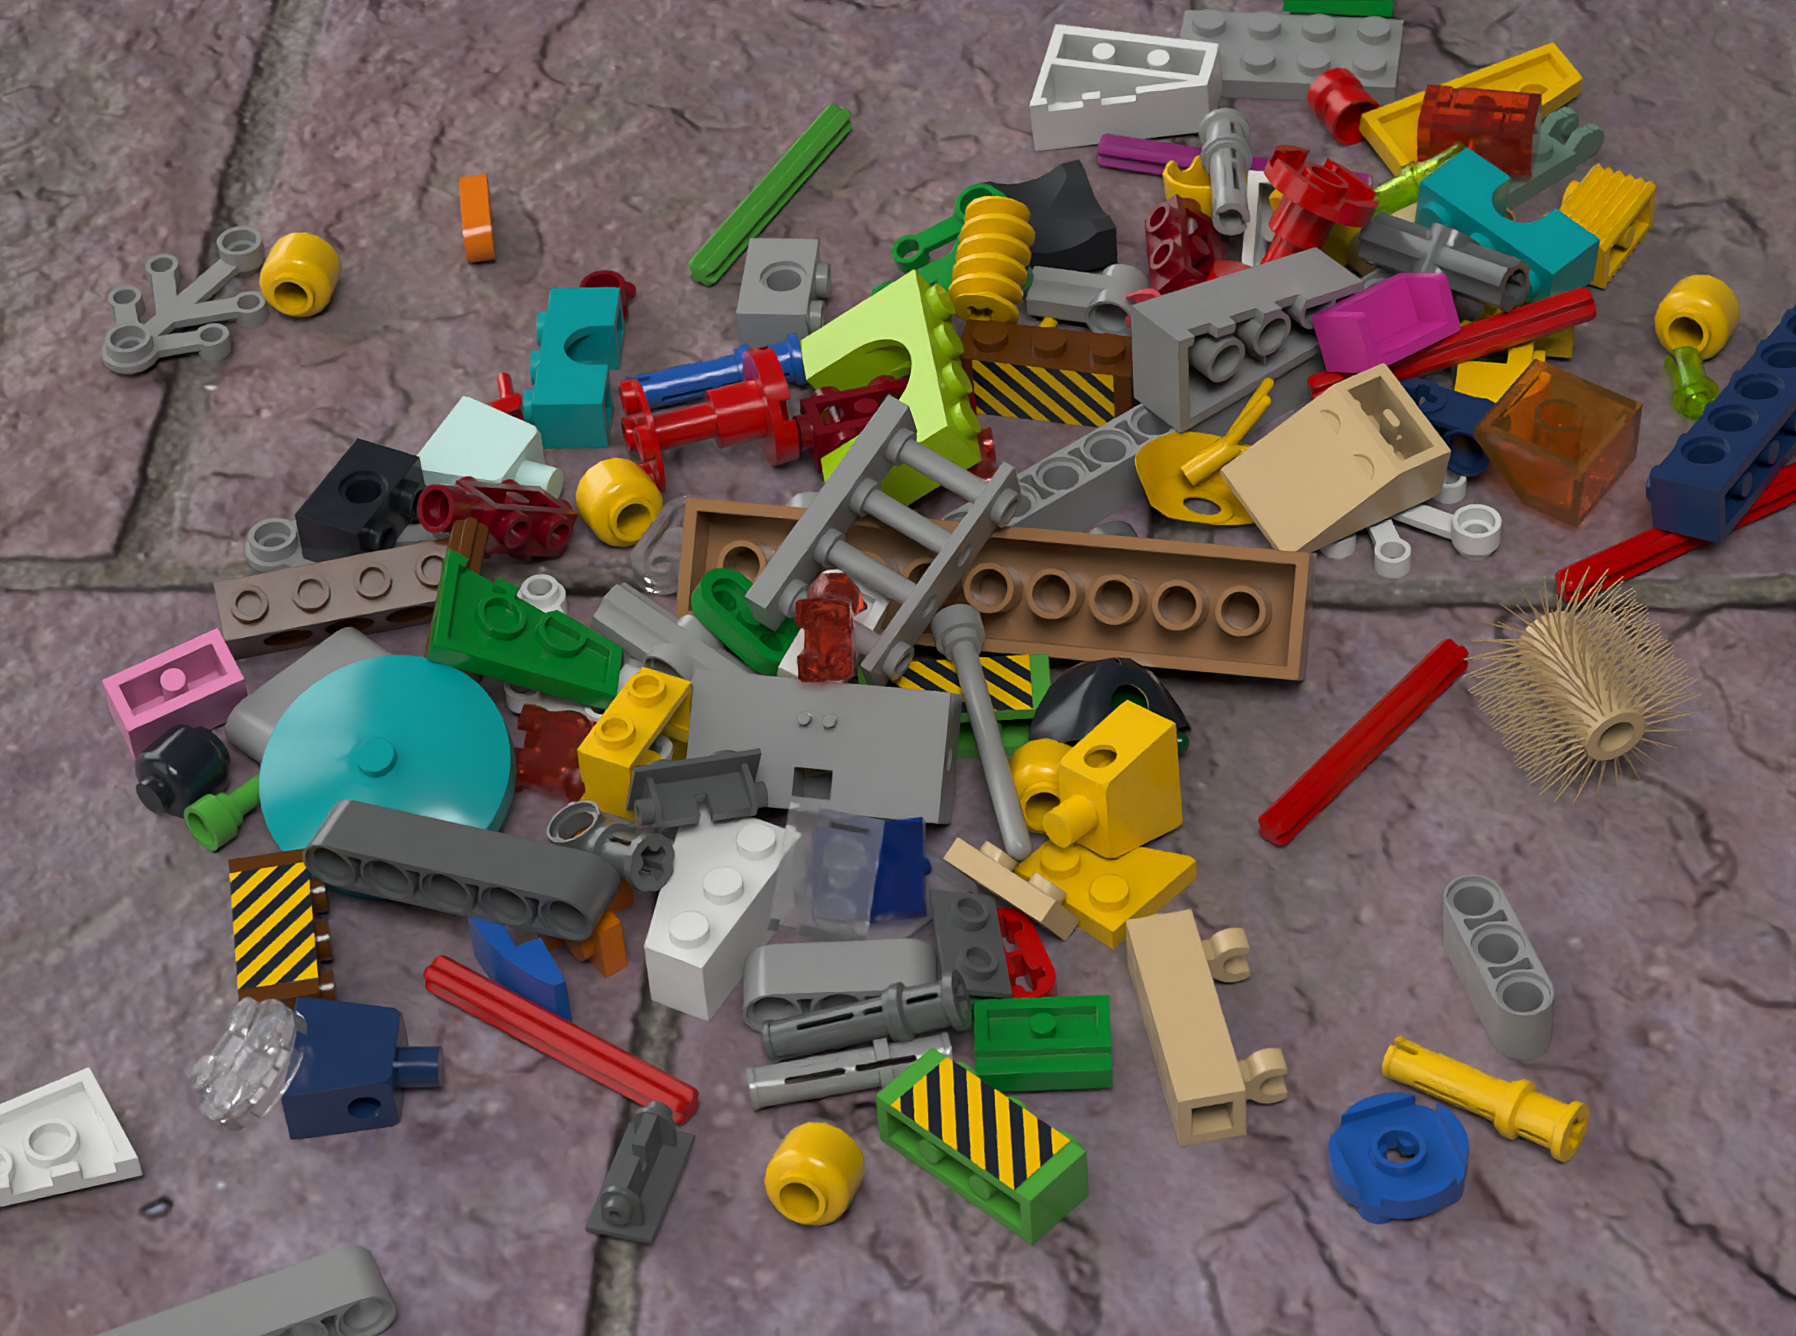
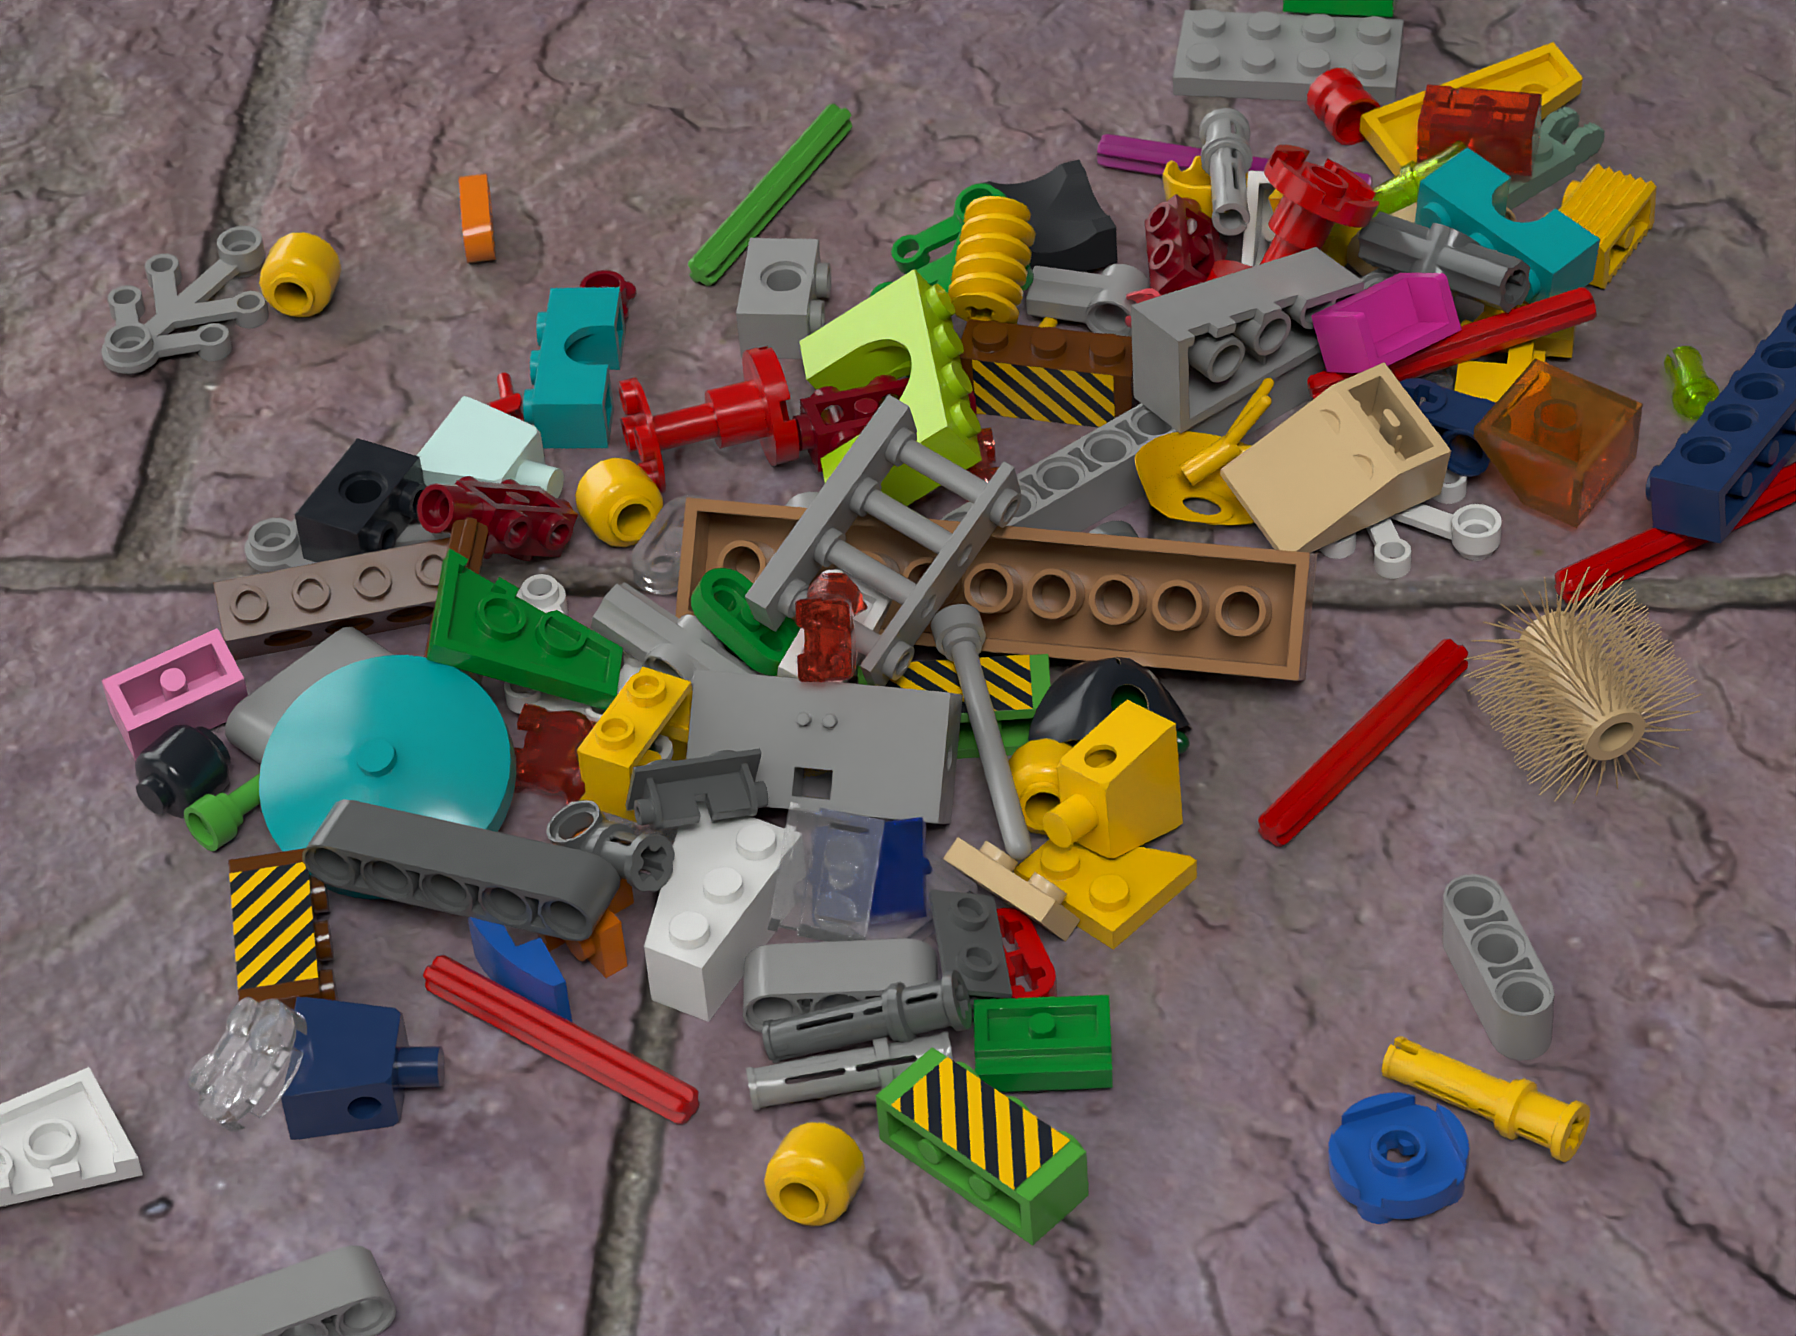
(641, 1176): dark grey hinge -> none
(692, 380): blue pin -> none
(1121, 86): white wedge -> none
(1188, 1029): tan brick -> none
(1697, 314): yellow head -> none

